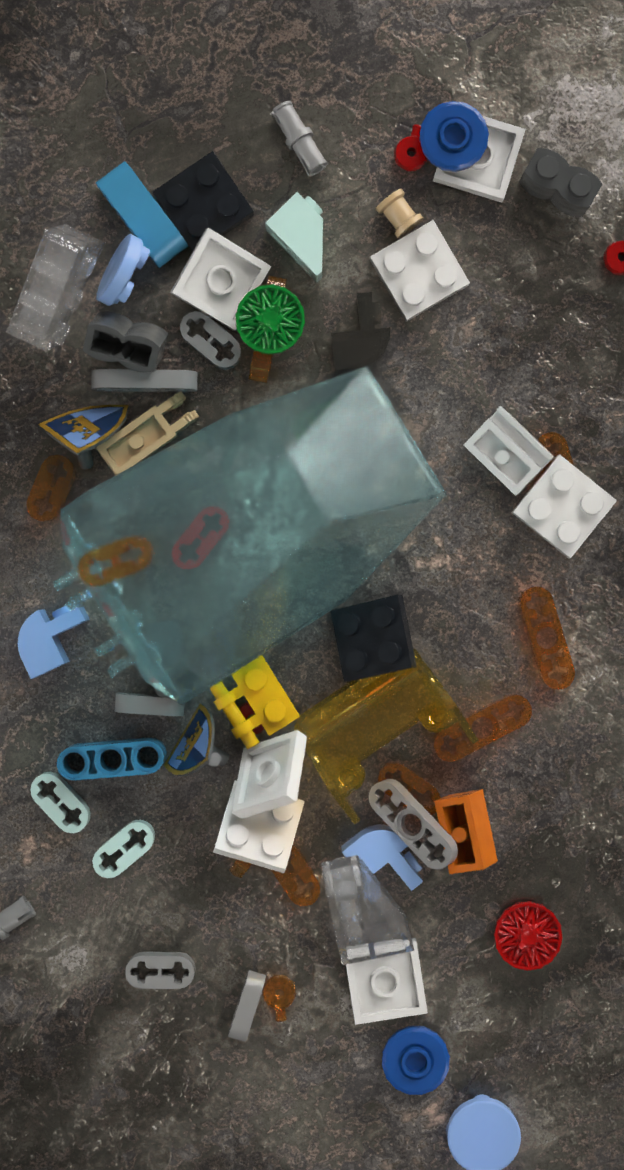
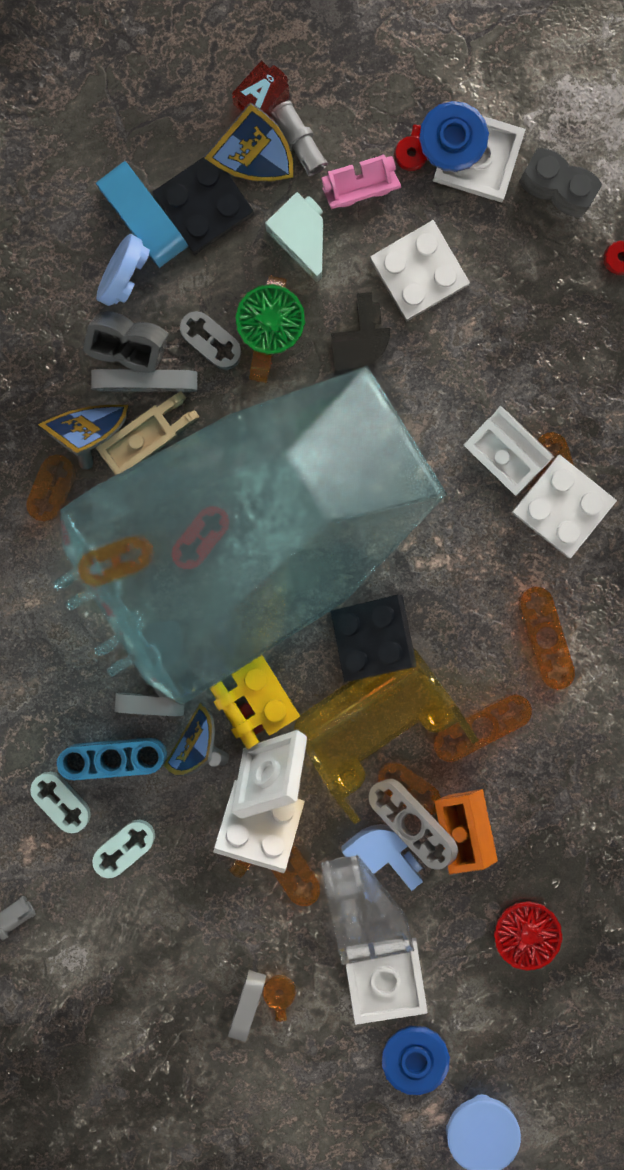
(39, 641): light blue brick -> none
(54, 286): clear wedge -> none
(160, 979): light grey beam -> none
(219, 277): white plate -> none
(253, 148): none -> shield
(263, 88): none -> clear red brick
(377, 179): none -> bright pink hinge
(399, 213): tan bush -> none

